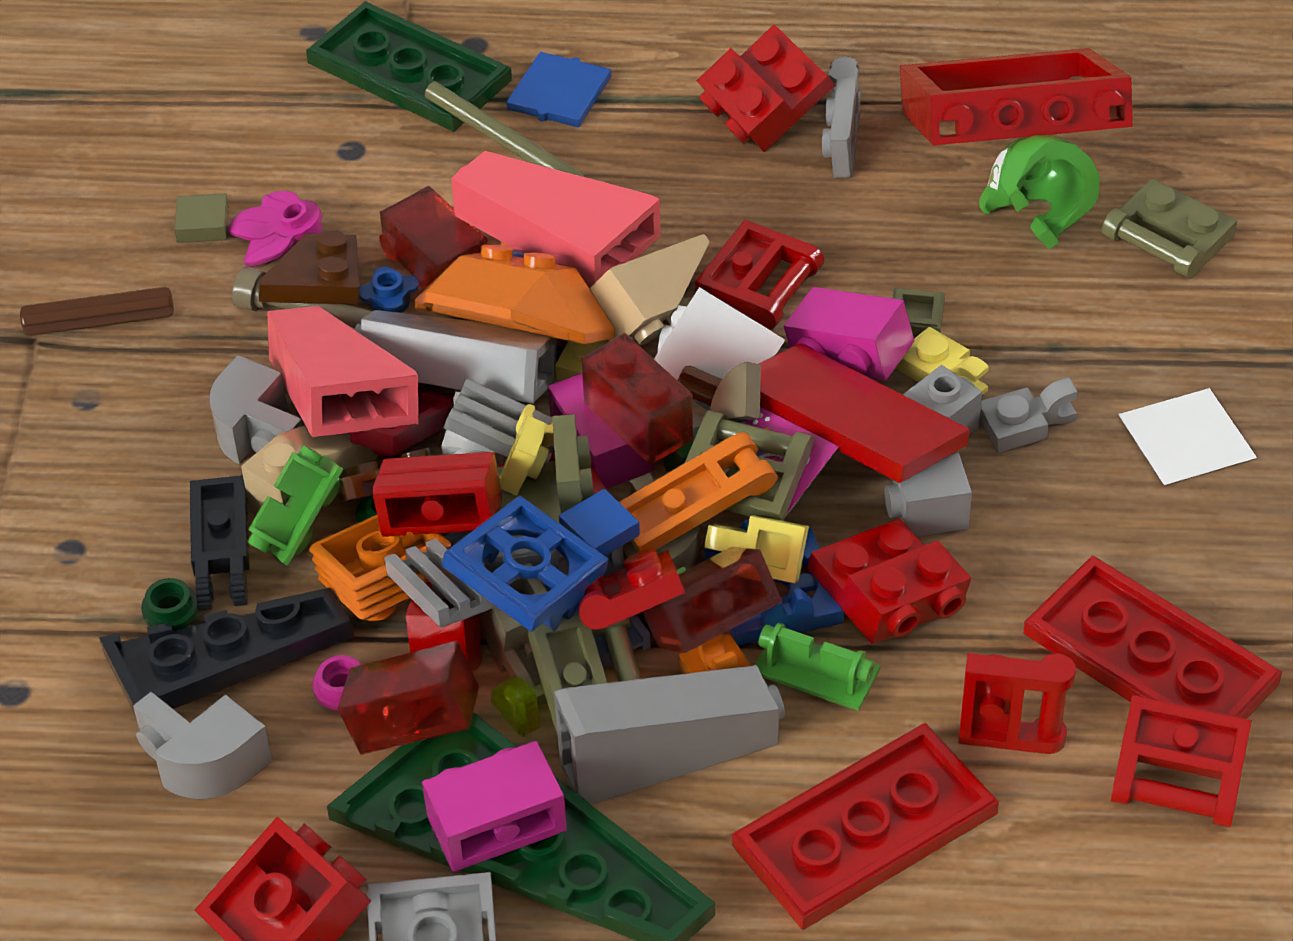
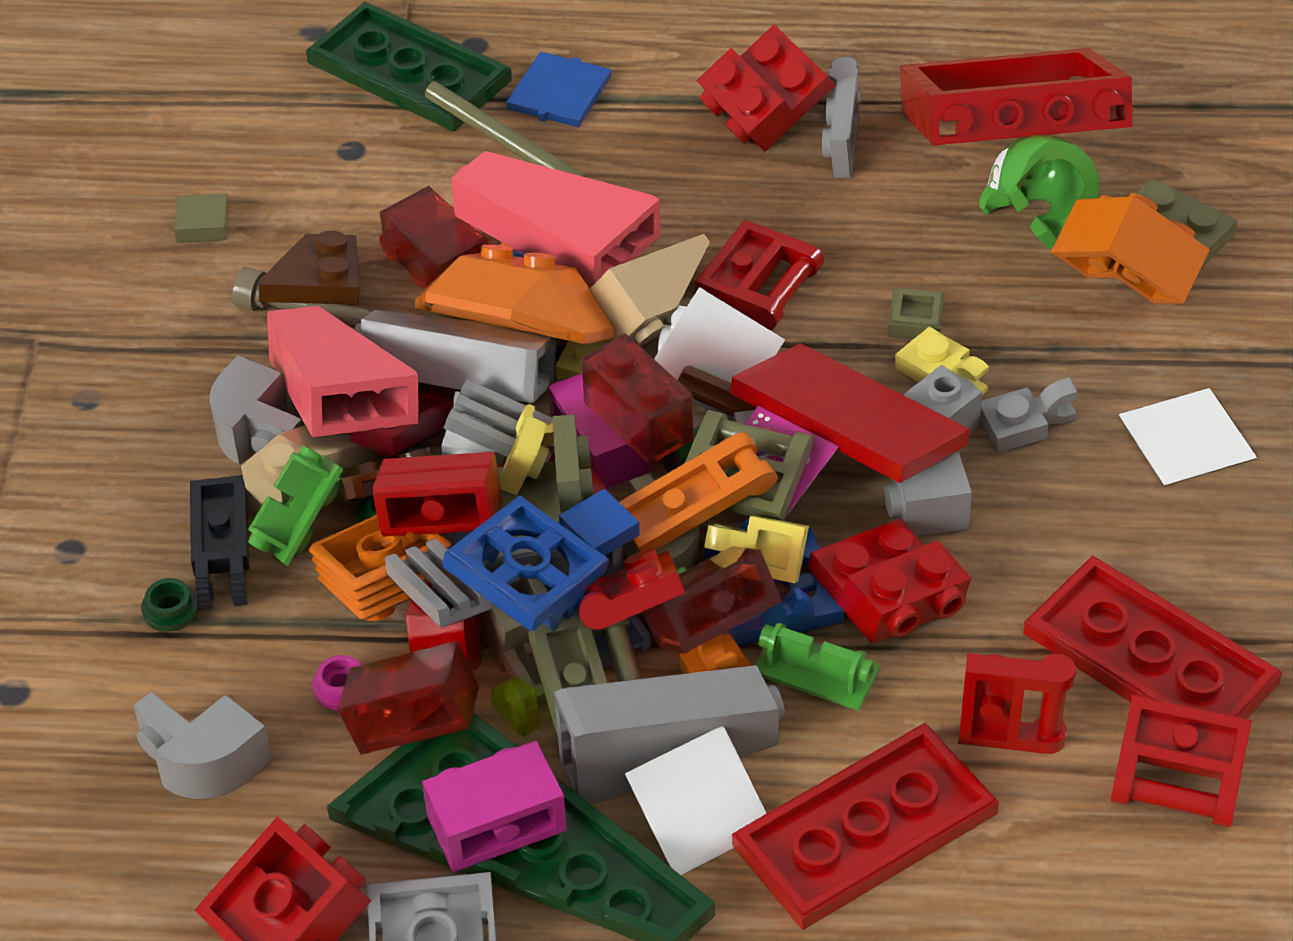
(96, 311): reddish brown axle -> none
(225, 649): black wing -> none
(275, 225): dark pink plate -> none
(388, 290): blue plate -> none
(696, 799): none -> white sticker
(739, 393): dark tan tile -> none
(853, 330): dark pink brick -> none
(1134, 244): none -> orange brick

